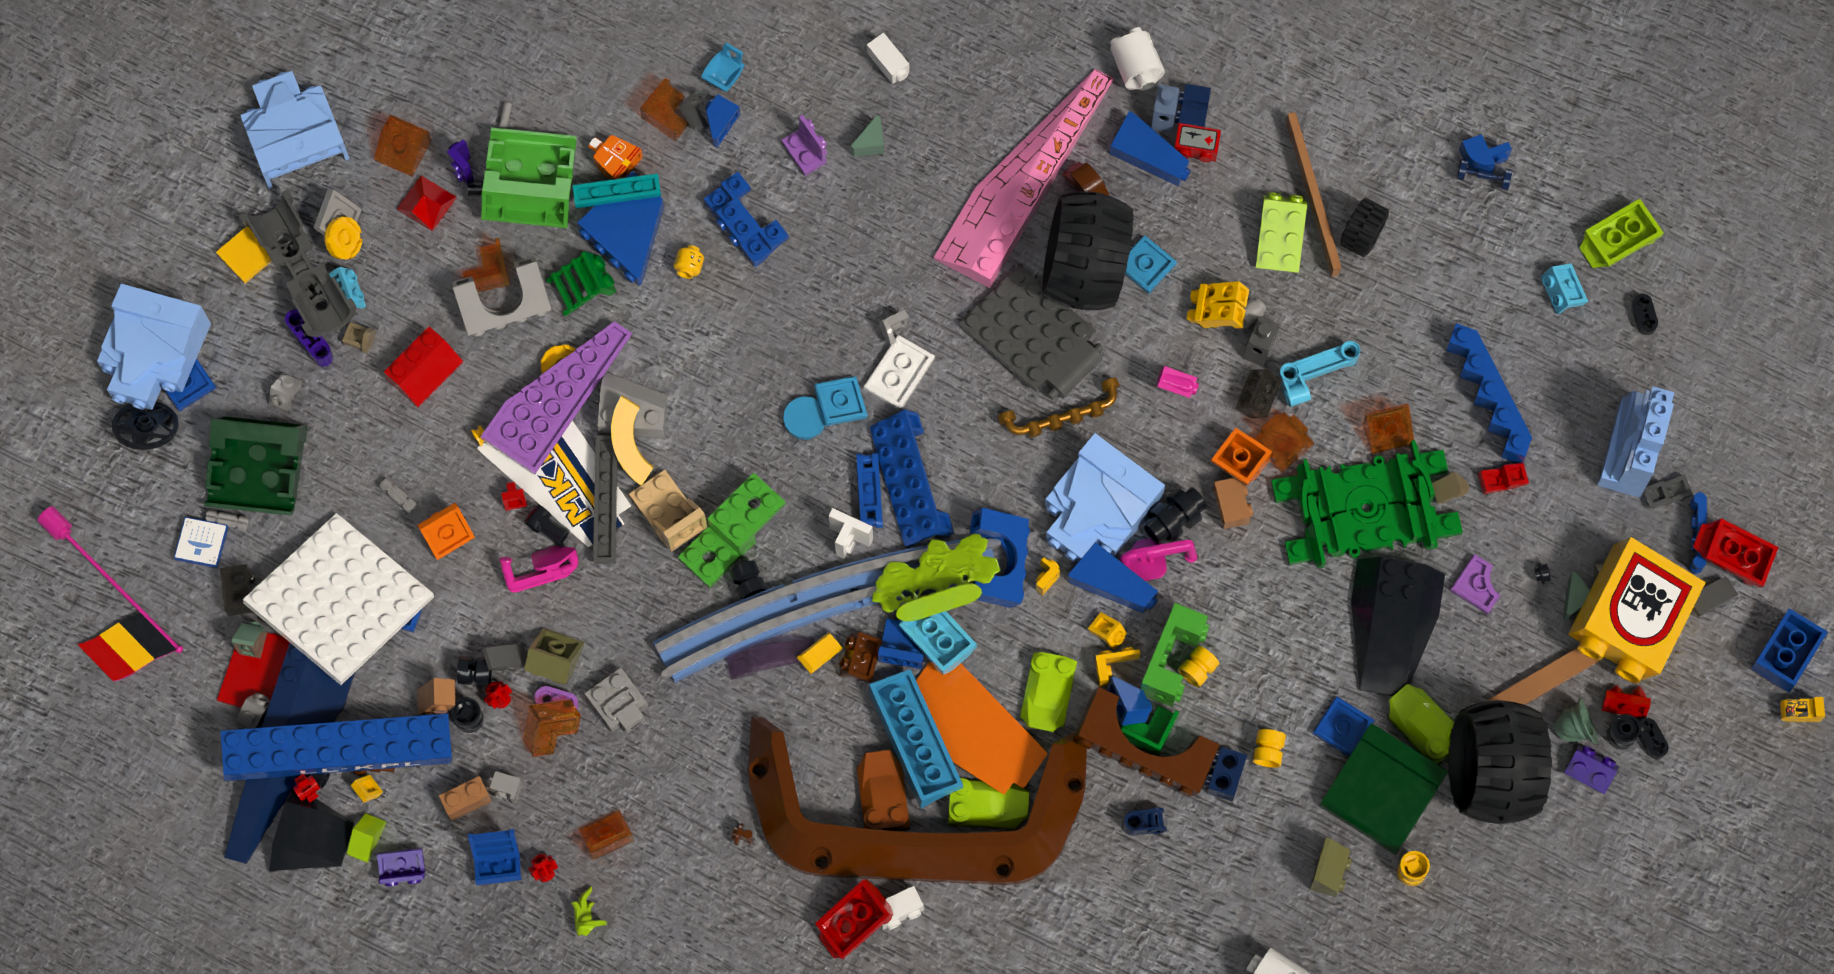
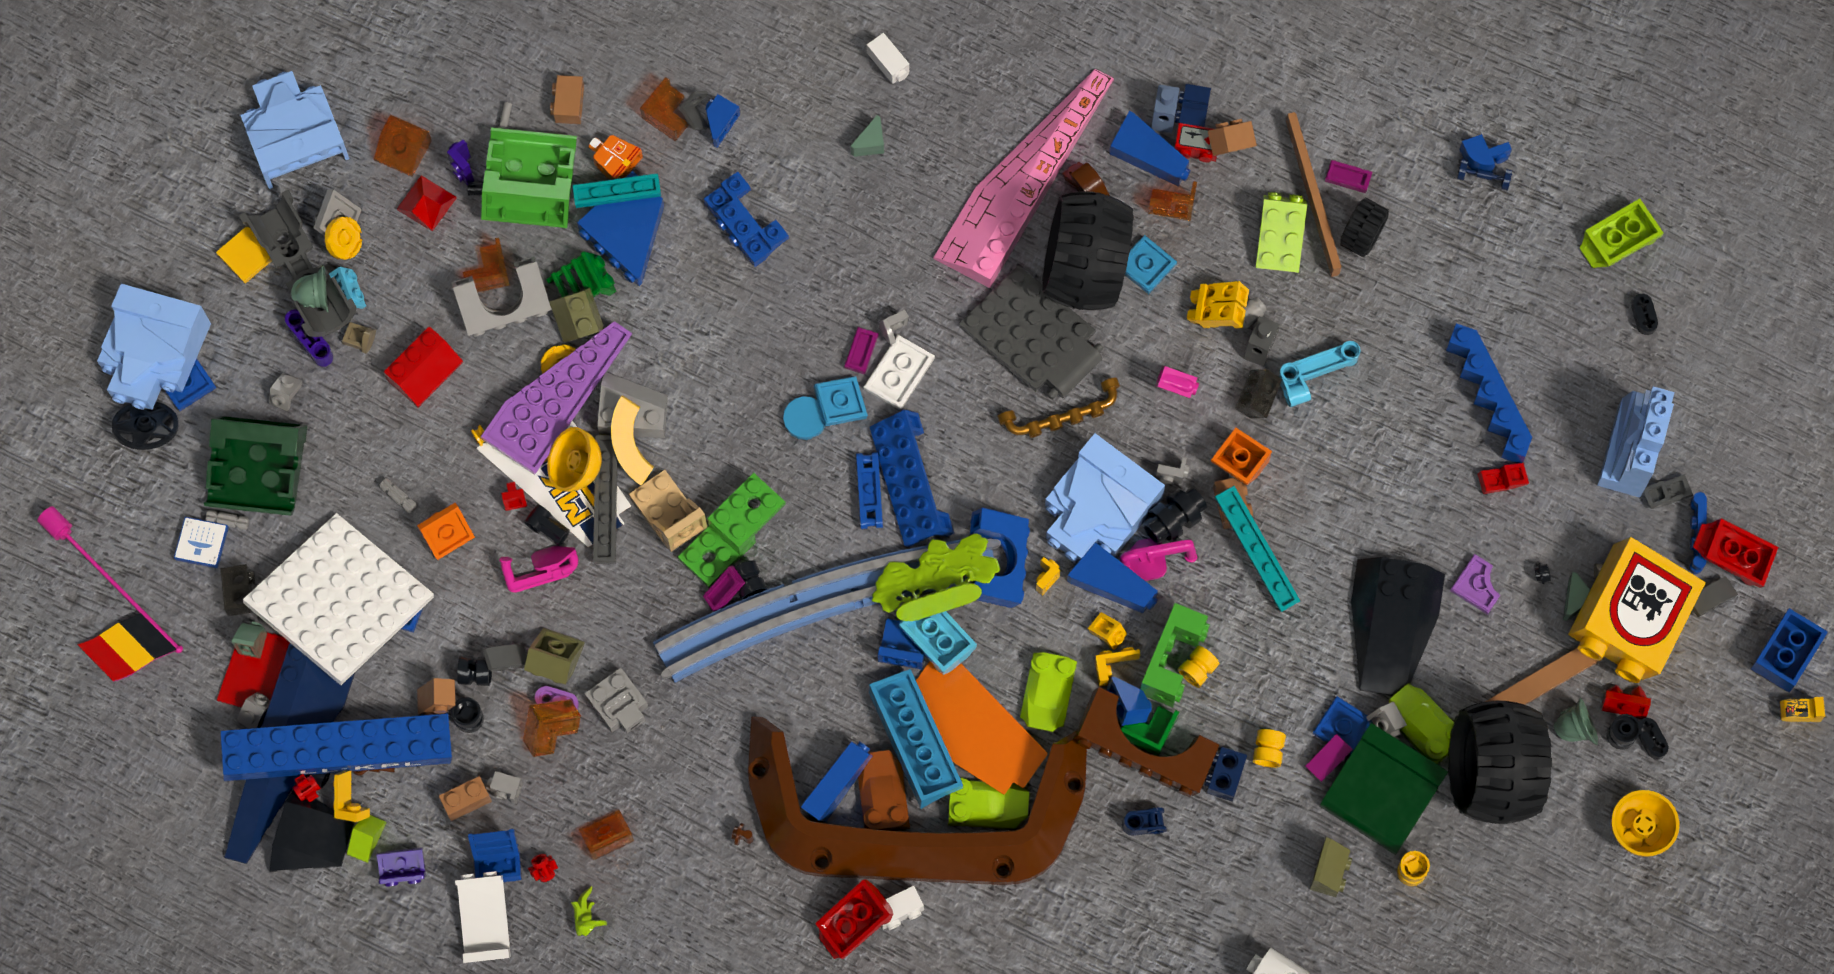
(311, 290): none -> sand green piece
(342, 800): none -> yellow bracket
(366, 788): yellow plate -> none
(483, 917): none -> white panel
(498, 695): red gear -> none
(568, 99): none -> medium nougat brick
(574, 460): none -> yellow piece
(576, 315): none -> olive slope
(688, 262): yellow head -> none
(723, 68): dark azure piece -> none
(724, 589): none -> magenta tile
(767, 657): clear purple slope -> none
(806, 147): medium lavender bracket -> none
(819, 653): yellow tile -> none
(837, 781): none -> blue slope
(849, 530): white bracket -> none
(860, 657): reddish brown bracket -> none
(861, 350): none -> magenta tile
(1137, 60): white cylinder -> none
(1171, 474): none -> light grey bracket
(1172, 203): none -> clear orange panel
(1232, 137): none -> medium nougat brick
(1257, 549): none -> teal plate
(1286, 440): clear orange panel -> none
(1329, 757): none -> magenta tile
(1348, 176): none -> magenta tile
(1369, 485): green piece -> none
(1388, 428): clear orange slope -> none
(1388, 719): none -> light grey brick
(1450, 487): dark tan tile -> none
(1563, 287): medium azure bracket -> none
(1592, 768): dark purple bracket -> none
(1650, 814): none -> yellow piece

